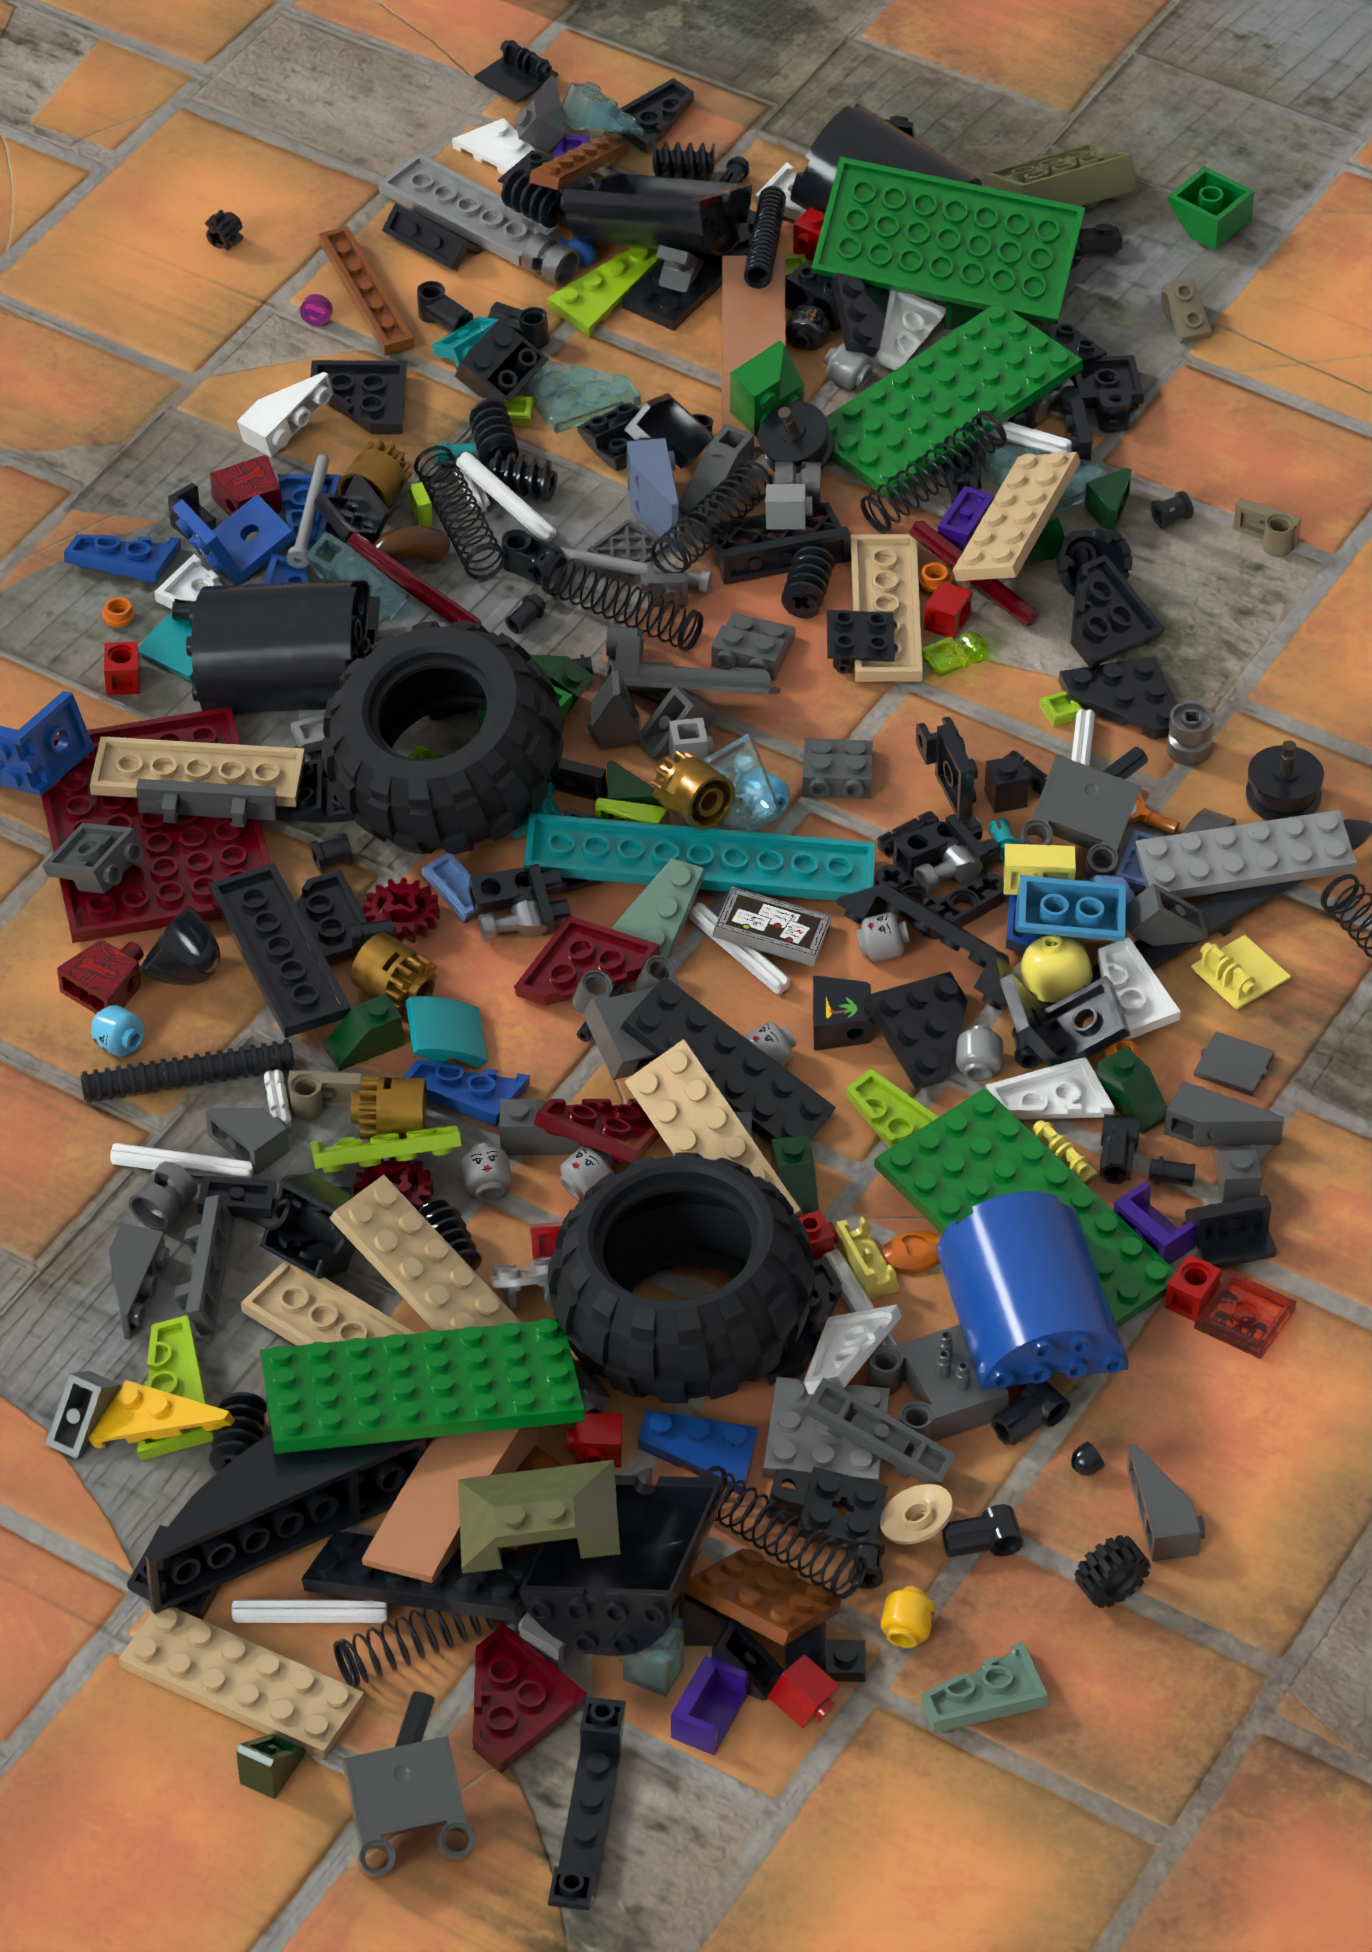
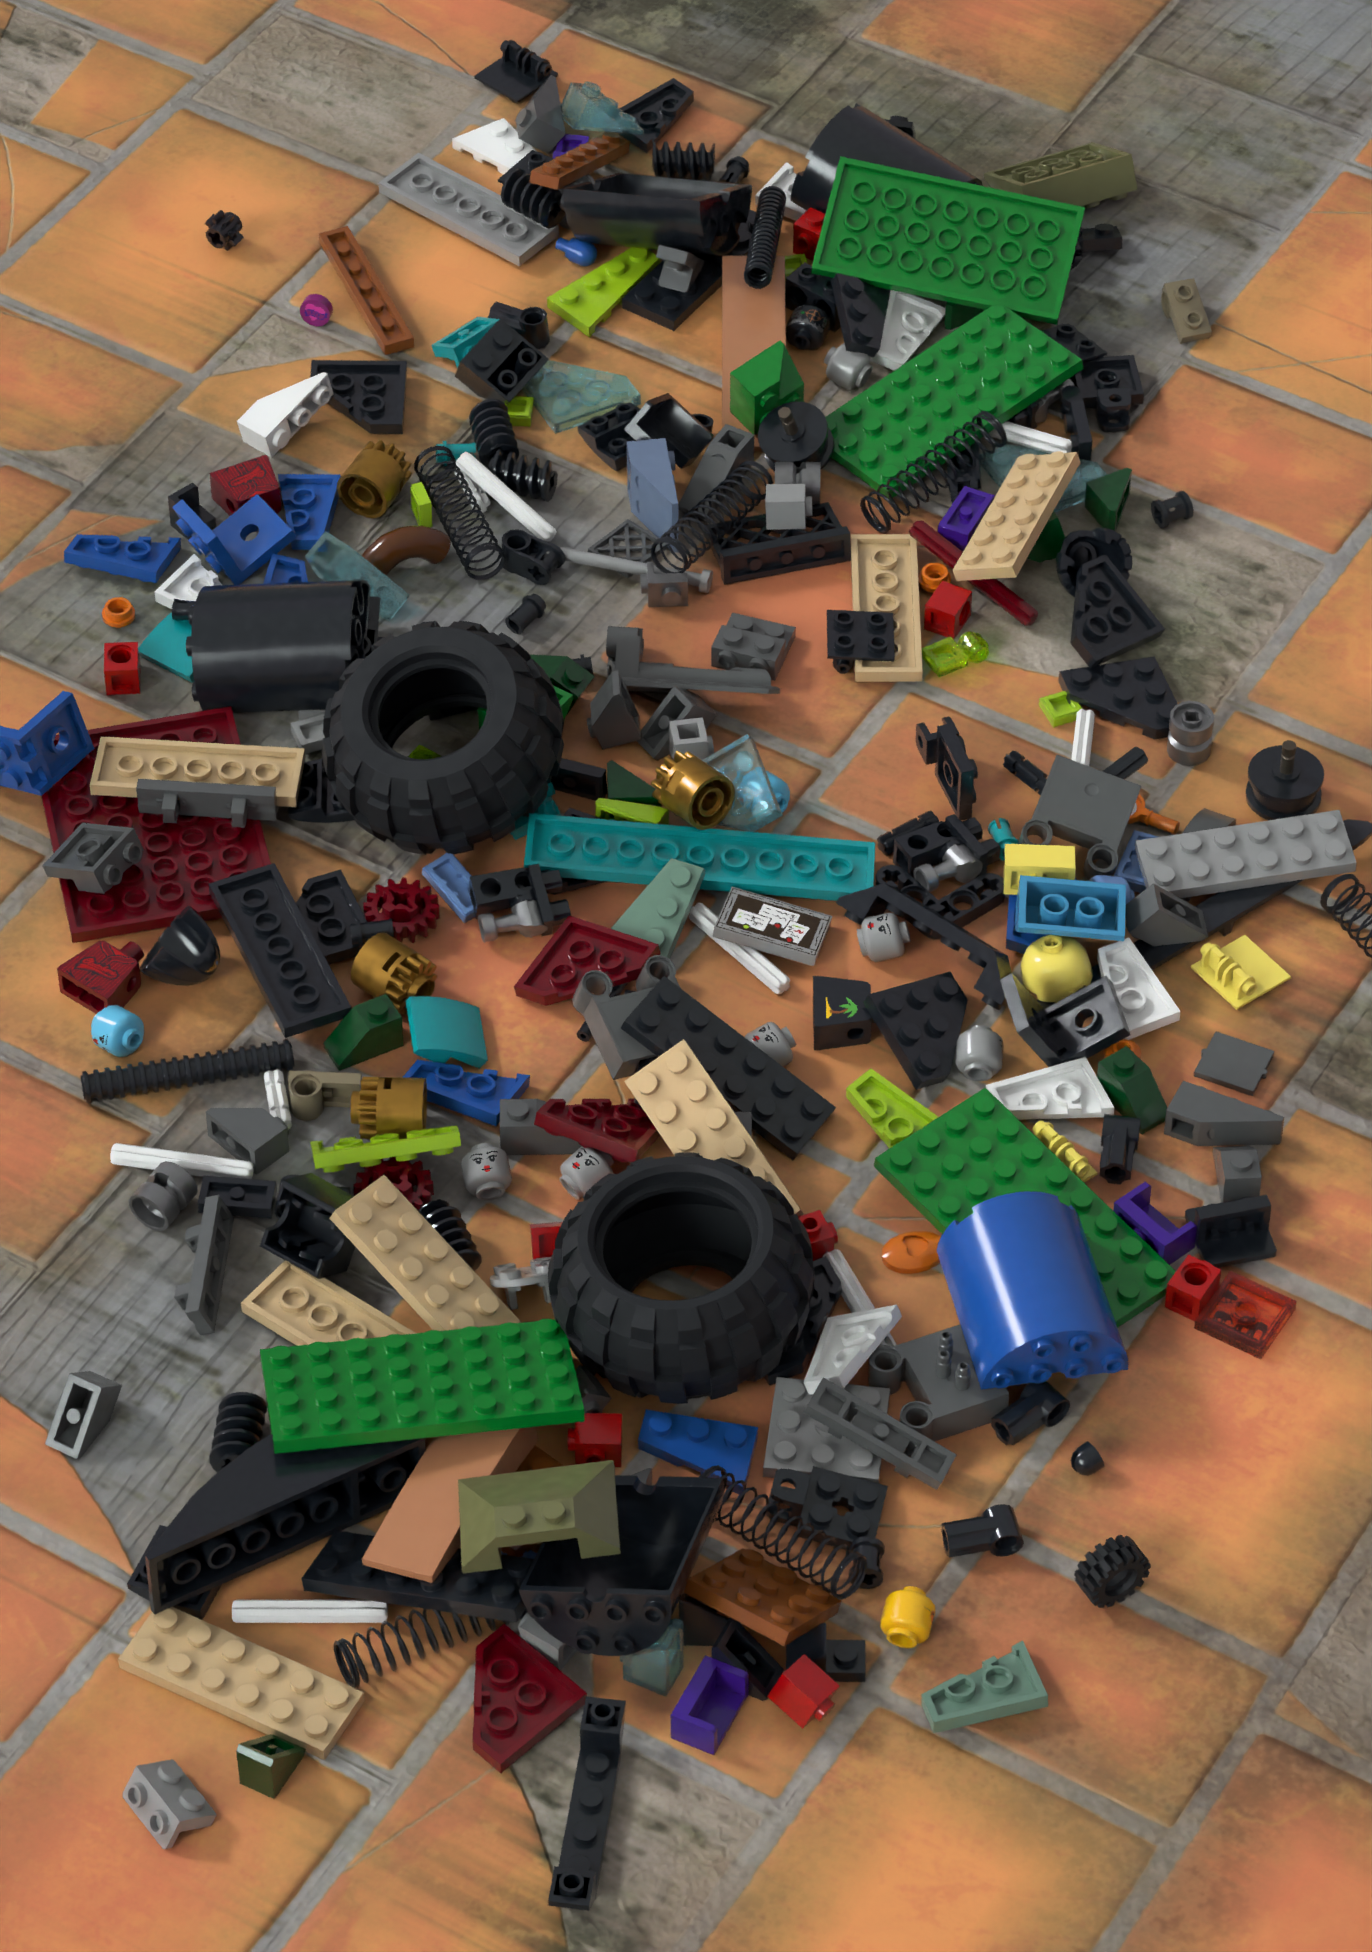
(135, 1264): dark grey slope -> none
(150, 1413): yellow wing -> none
(166, 1801): none -> light grey bracket
(175, 1370): lime wing -> none
(296, 554): light grey bar -> none
(331, 852): black bush -> none
(355, 512): black bracket -> none
(406, 1790): dark grey piece -> none
(410, 581): dark red axle -> none
(427, 236): black panel -> none
(439, 308): black piece -> none
(550, 259): flat silver wheel -> none
(681, 628): black piece -> none
(796, 1169): dark green slope -> none
(807, 581): black piece -> none
(837, 768): dark grey plate -> none
(866, 1259): light yellow hinge -> none
(916, 1514): tan dish -> none
(1007, 783): black brick -> none
(1024, 1054): black pin -> none
(1164, 1510): dark grey slope -> none
(1171, 1172): black pin -> none
(1212, 207): green slope -> none
(1276, 528): dark tan plate -> none

